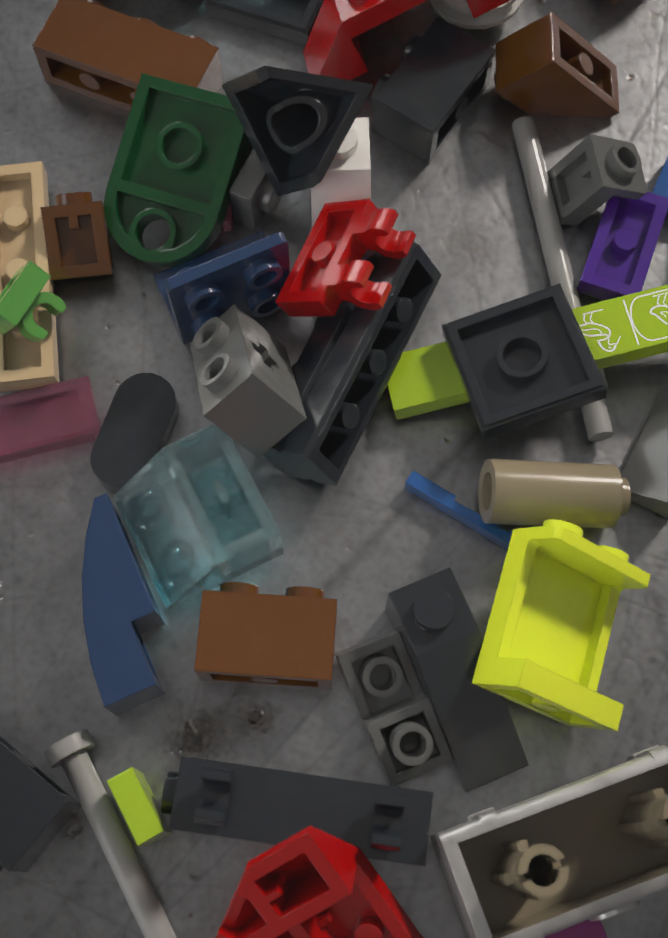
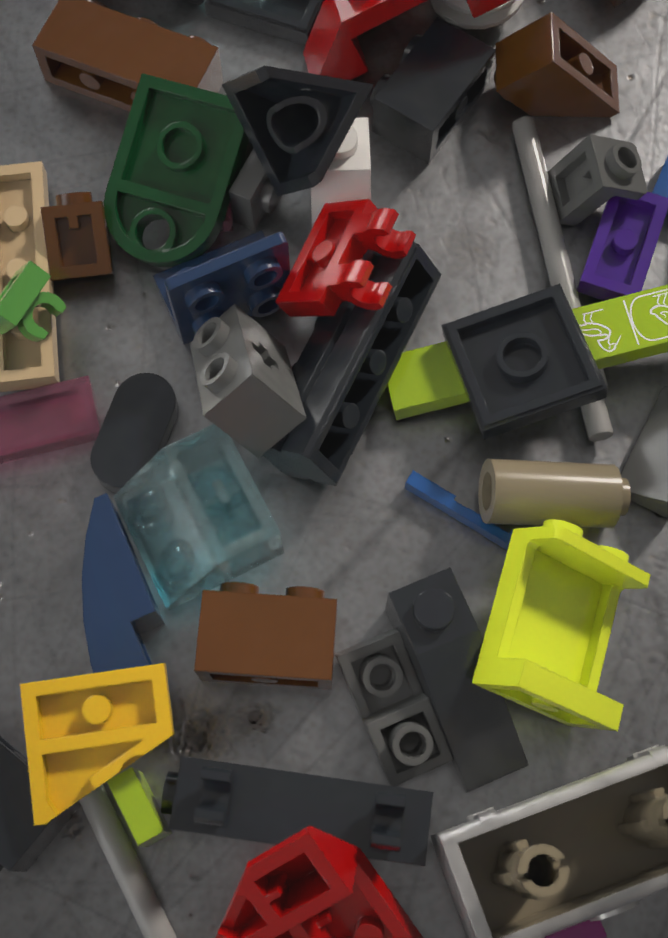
(90, 730): none -> yellow wing

